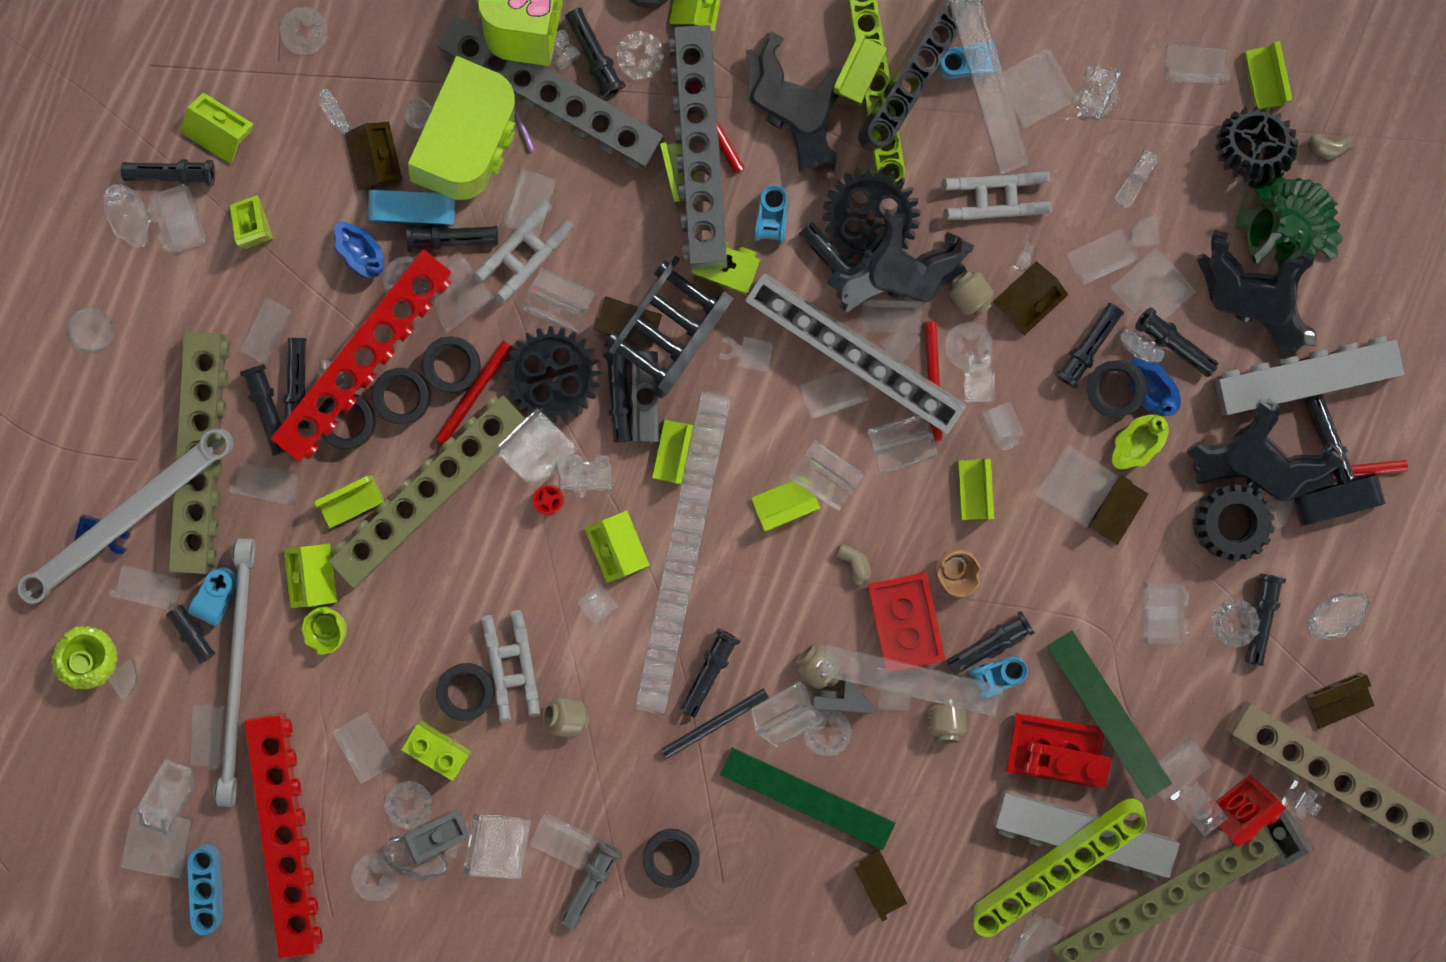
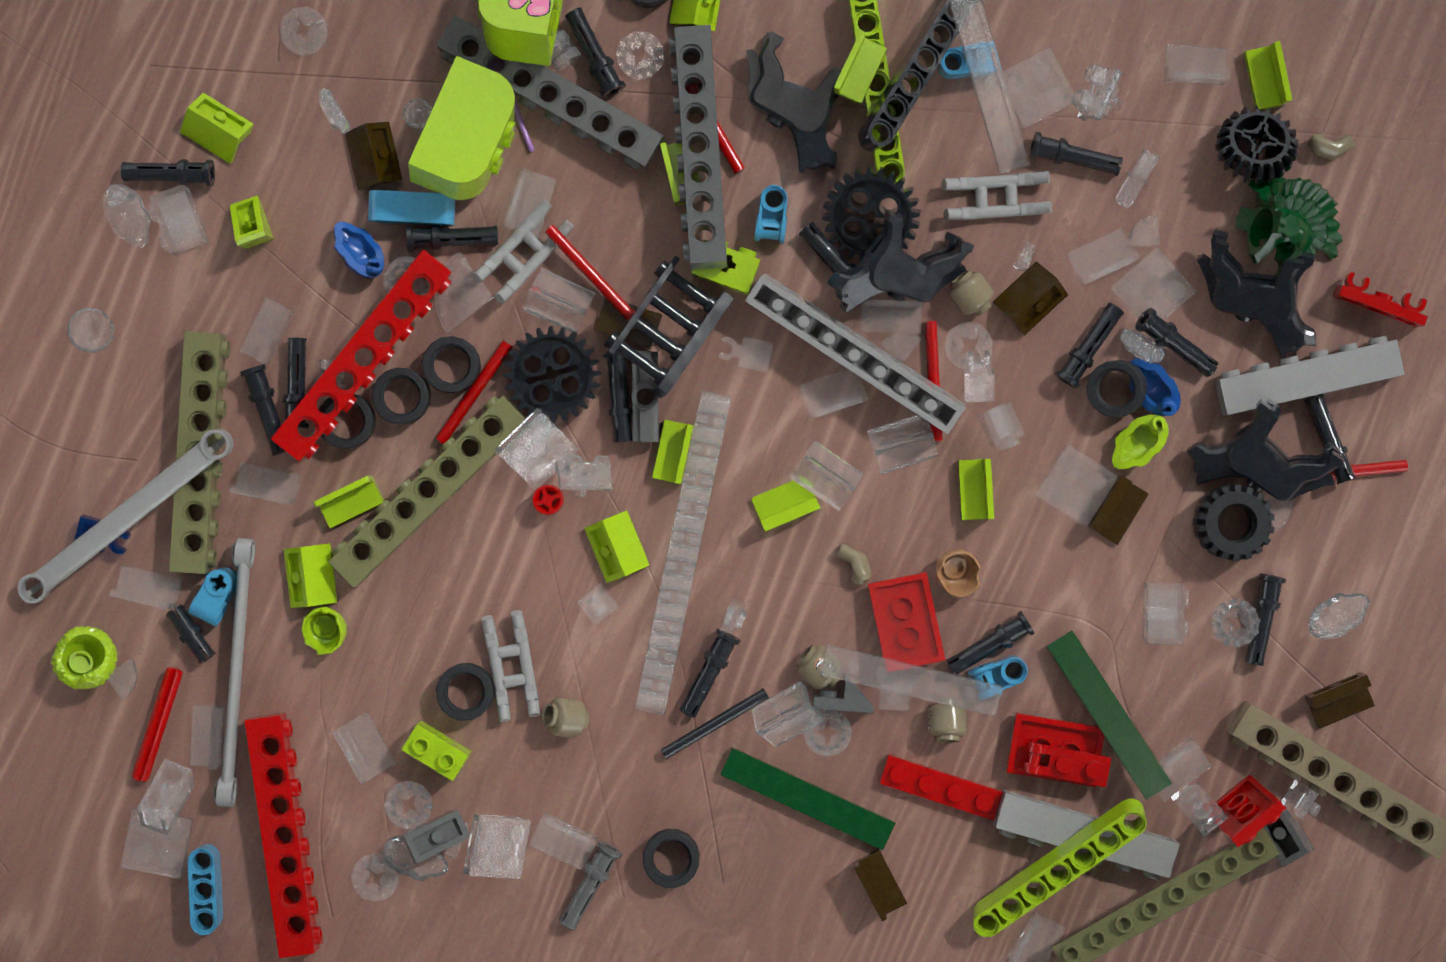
(157, 724): none -> red axle
(589, 271): none -> red bar
(734, 616): none -> clear plate
(941, 787): none -> red plate
(1061, 152): none -> black pin
(1339, 500): black beam -> none
(1381, 302): none -> red plate

